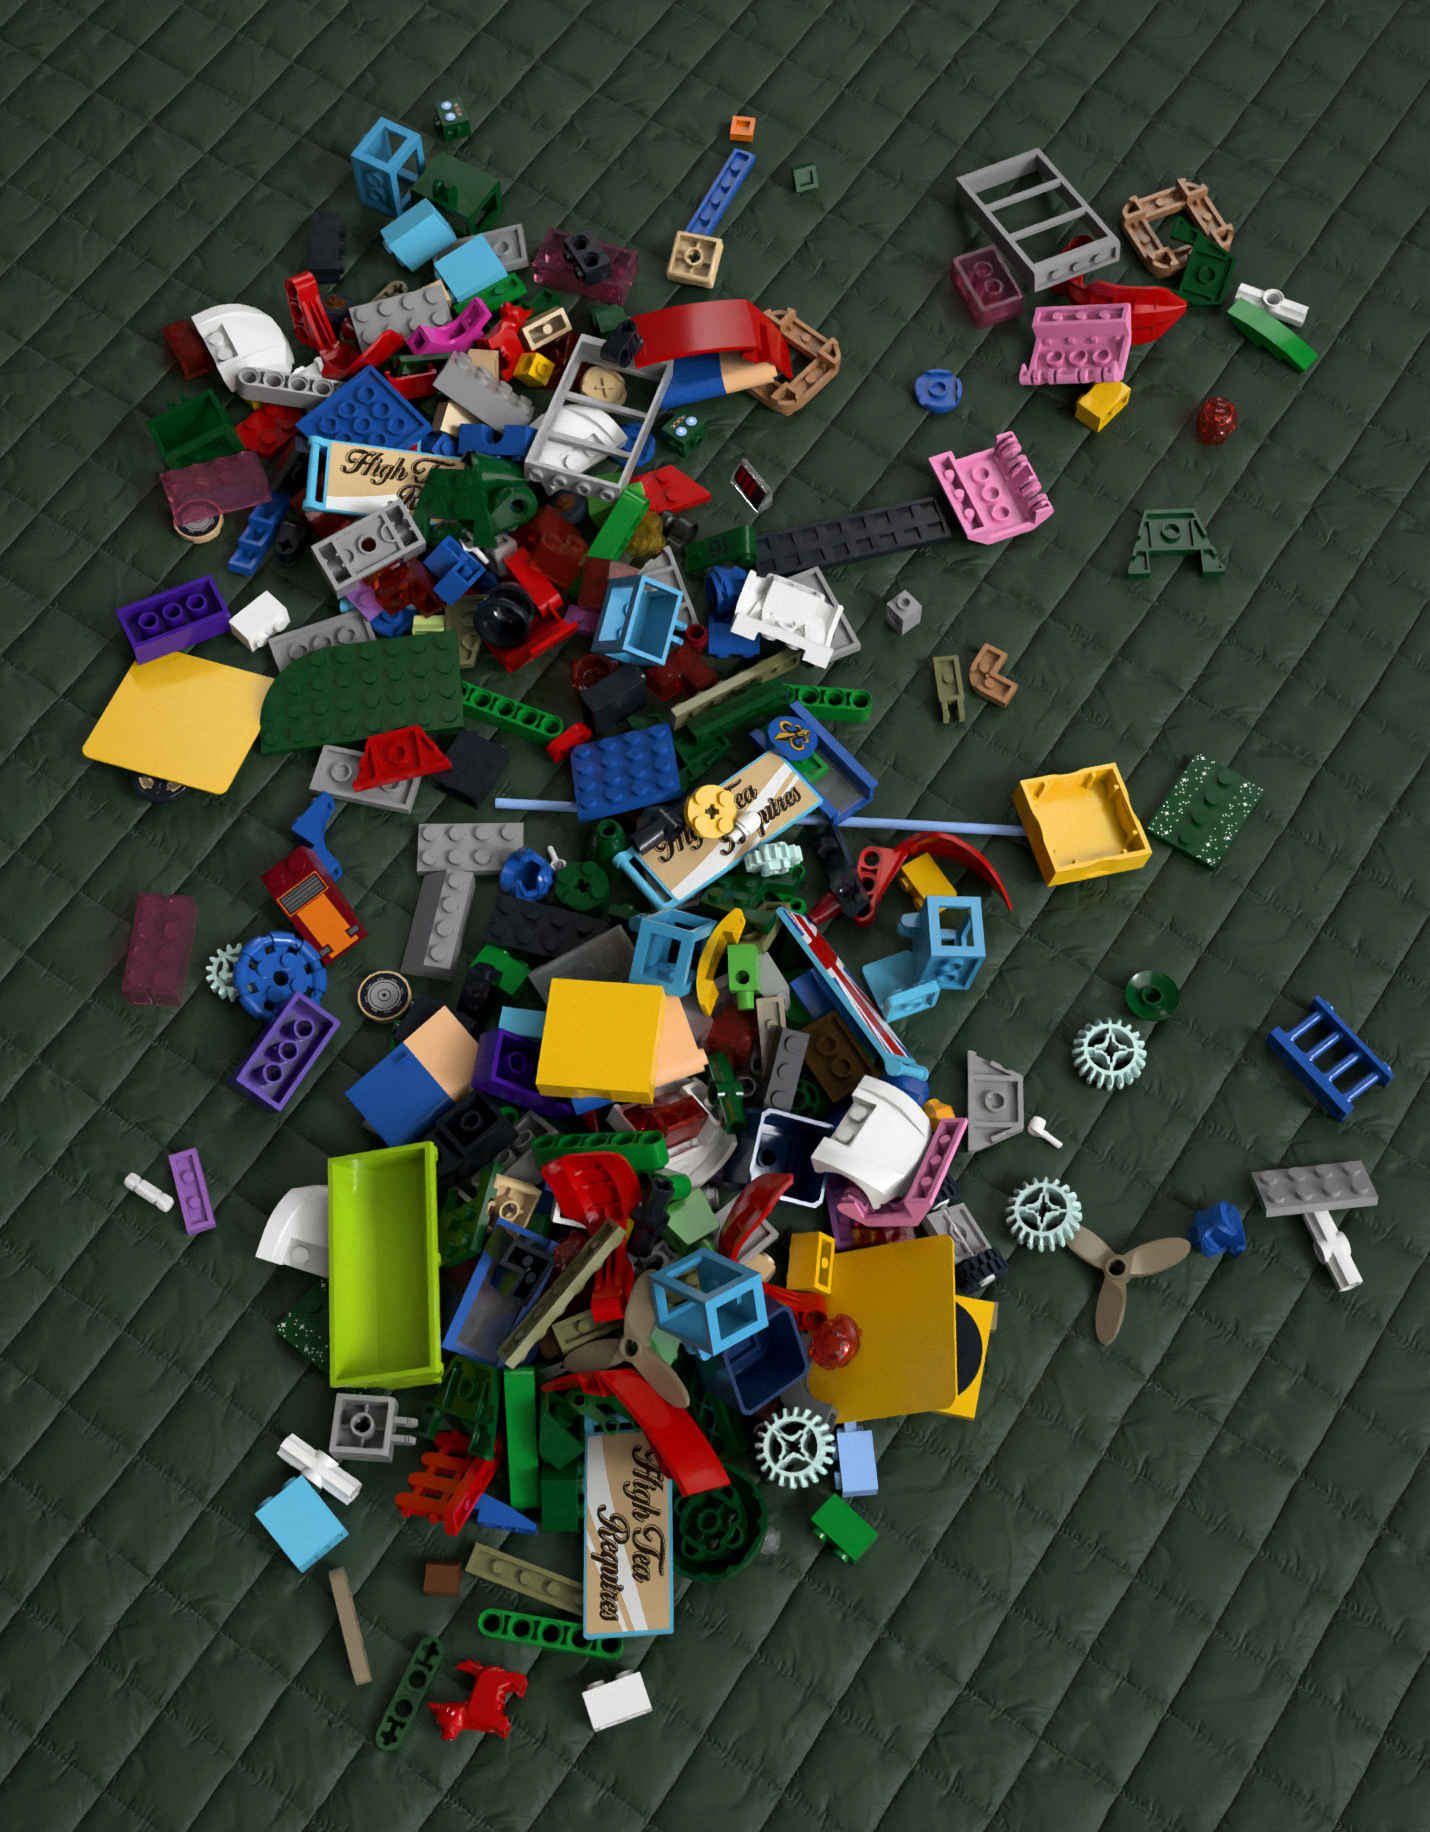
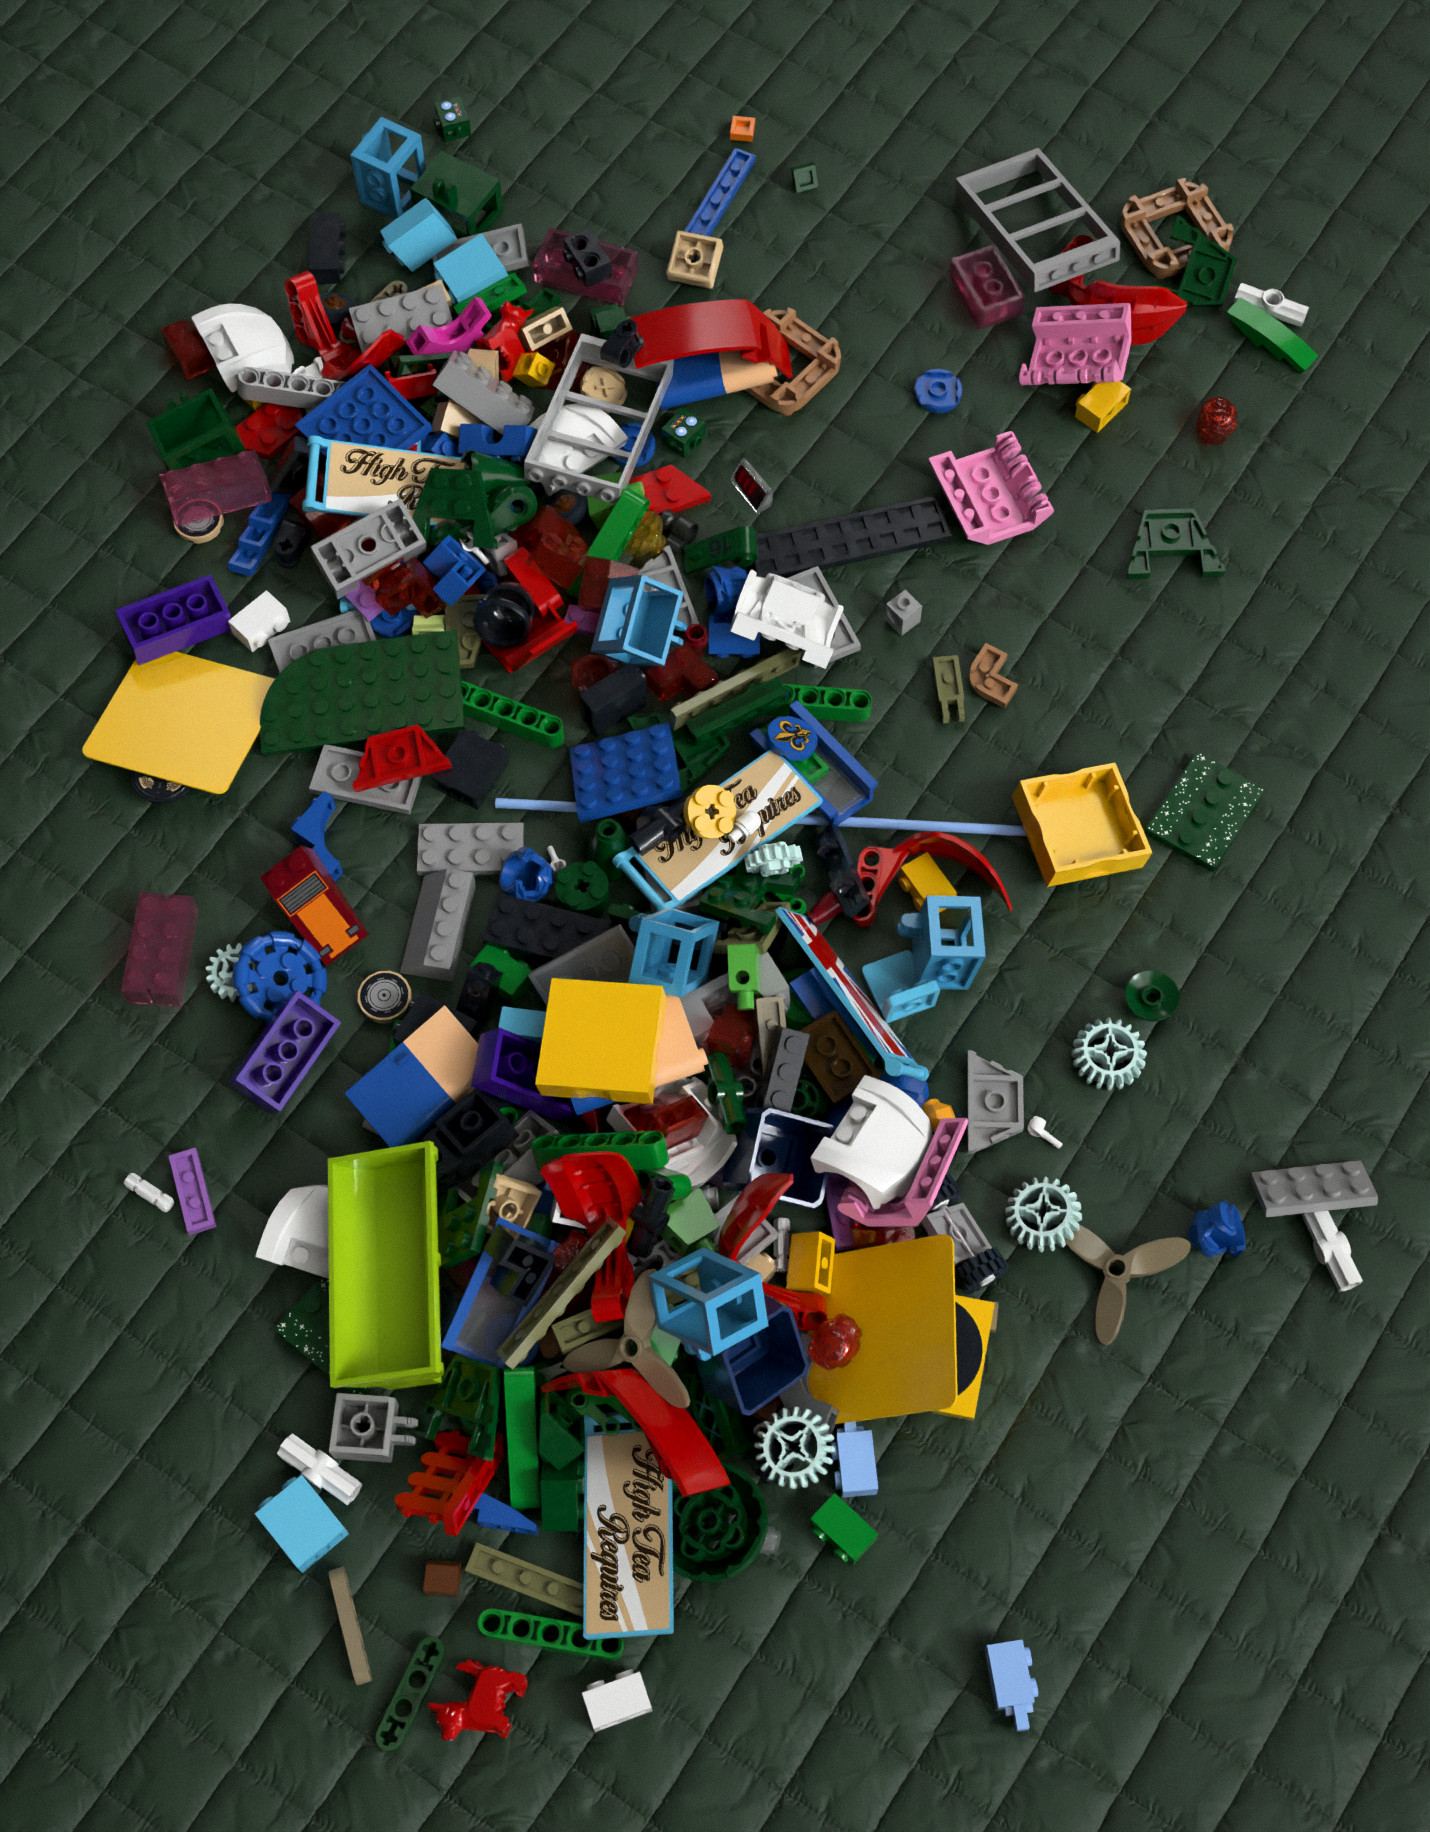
(574, 736): red beam -> none
(726, 932): yellow slope -> none
(782, 1244): none -> white axle
(1011, 1681): none -> light blue hinge
(1320, 1082): blue fence -> none

